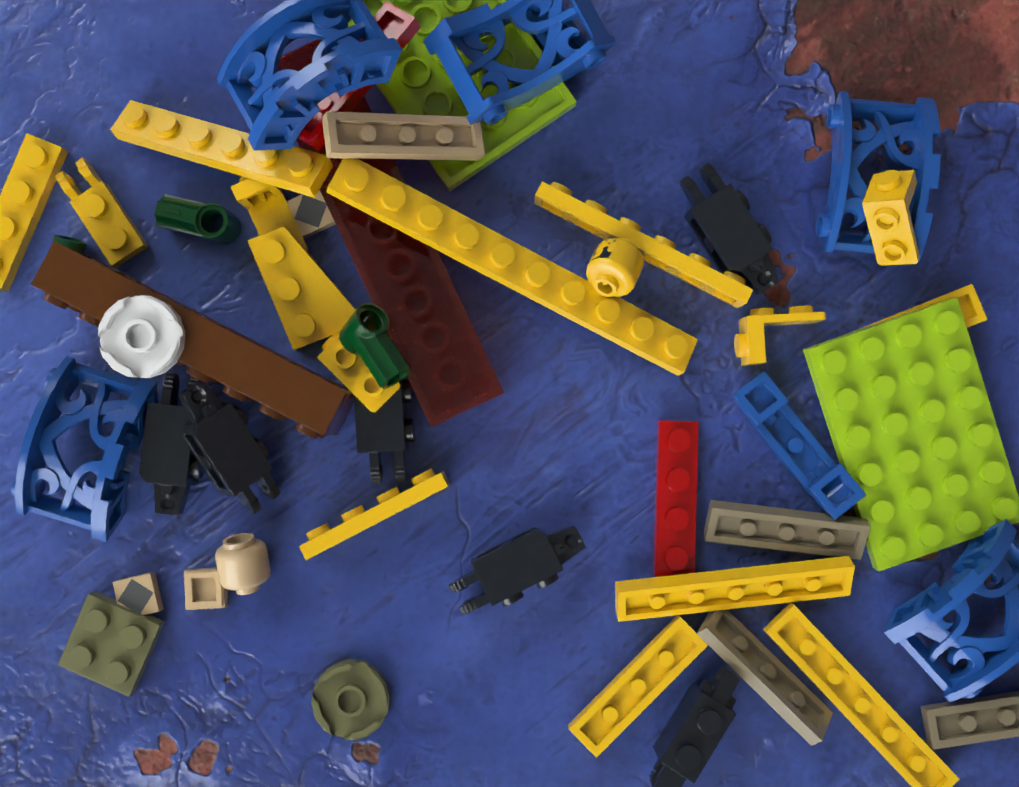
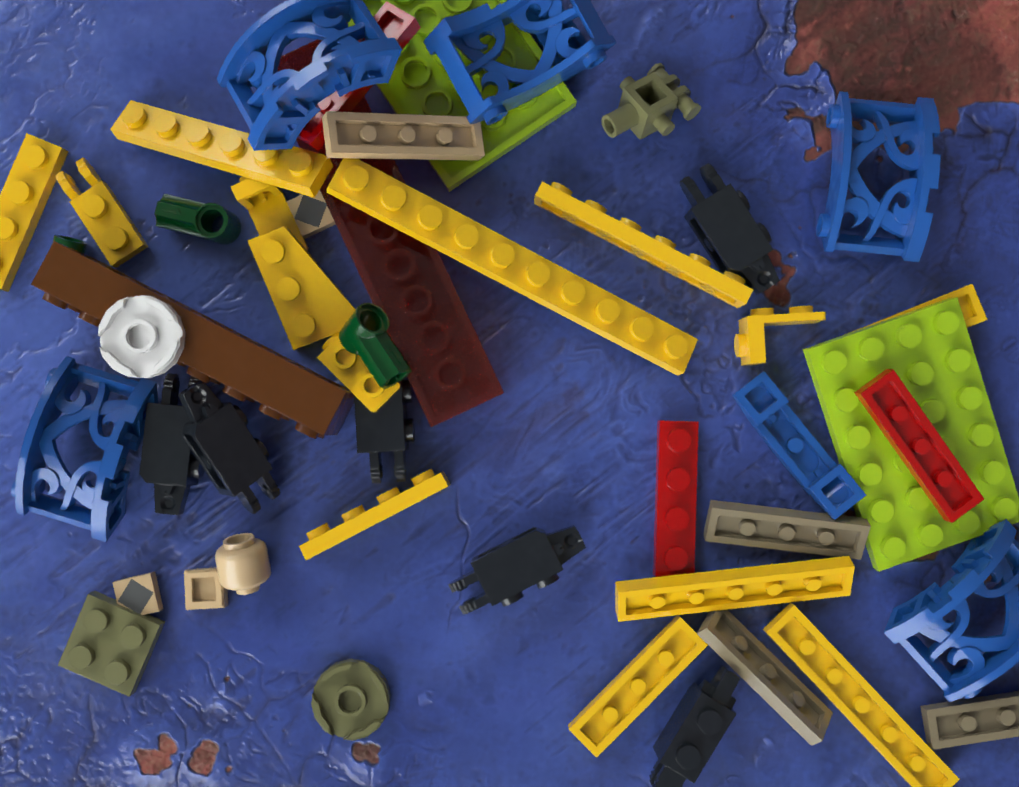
(615, 267): yellow head -> none
(650, 104): none -> olive piece
(889, 217): yellow bracket -> none
(919, 445): none -> red plate

